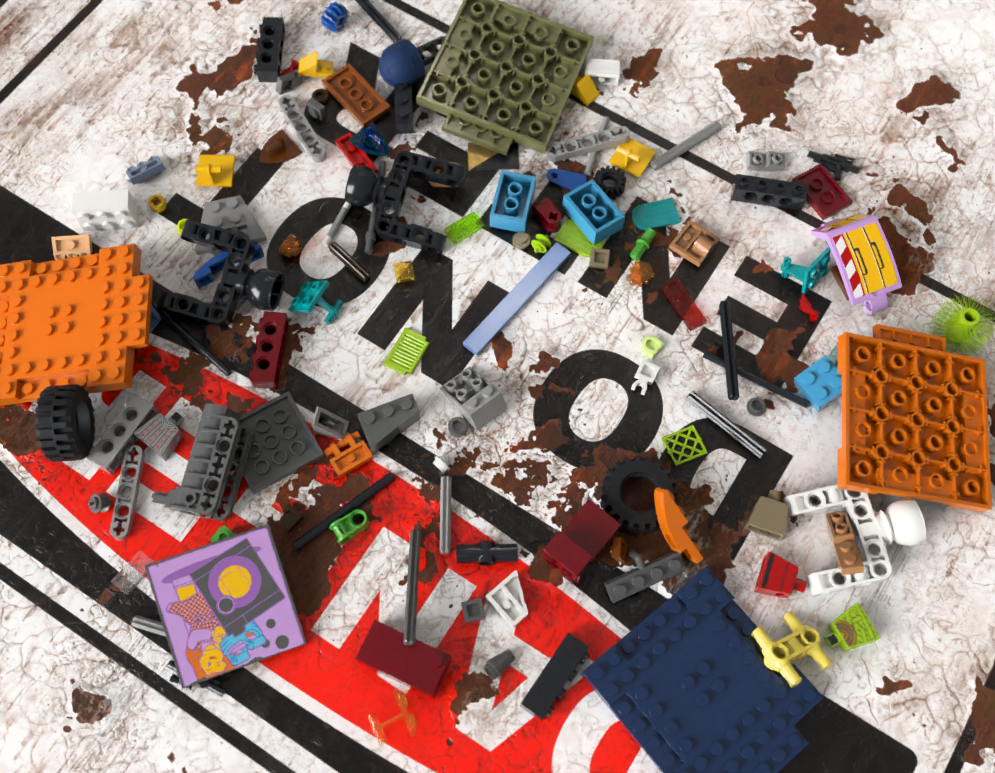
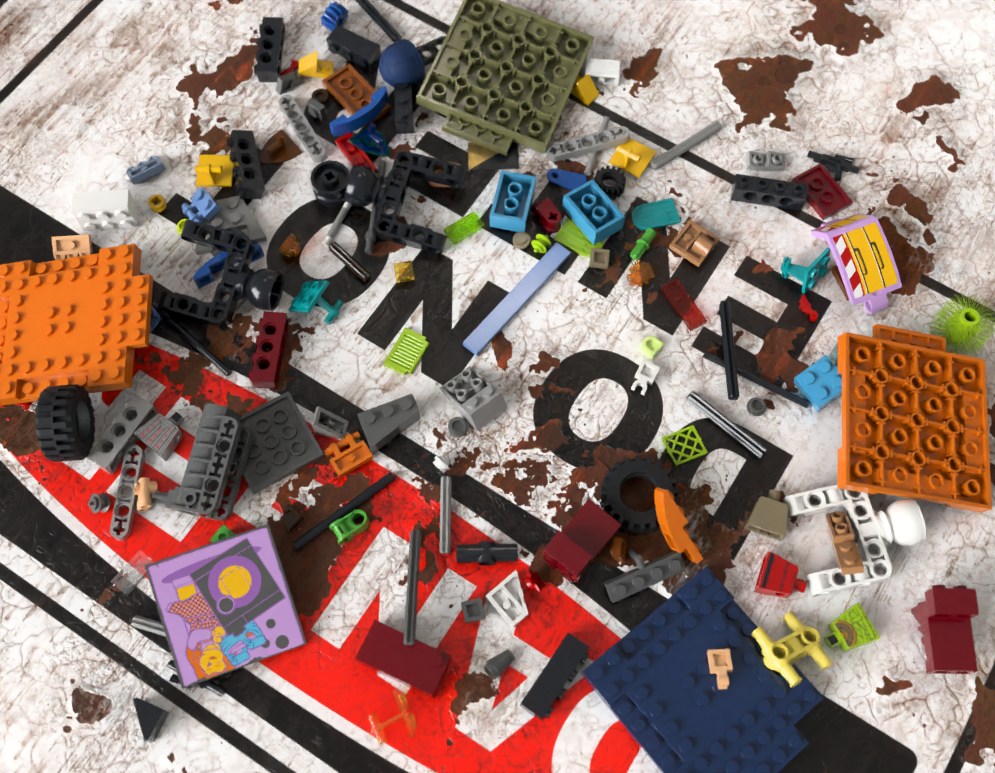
(144, 490): none -> light nougat plate
(150, 719): none -> black slope
(204, 203): none -> medium blue plate
(246, 164): none -> black brick
(329, 183): none -> black wheel
(345, 125): none -> blue slope
(353, 47): none -> black brick
(533, 581): none -> red plate
(720, 663): none -> light nougat plate
(948, 629): none -> dark red brick

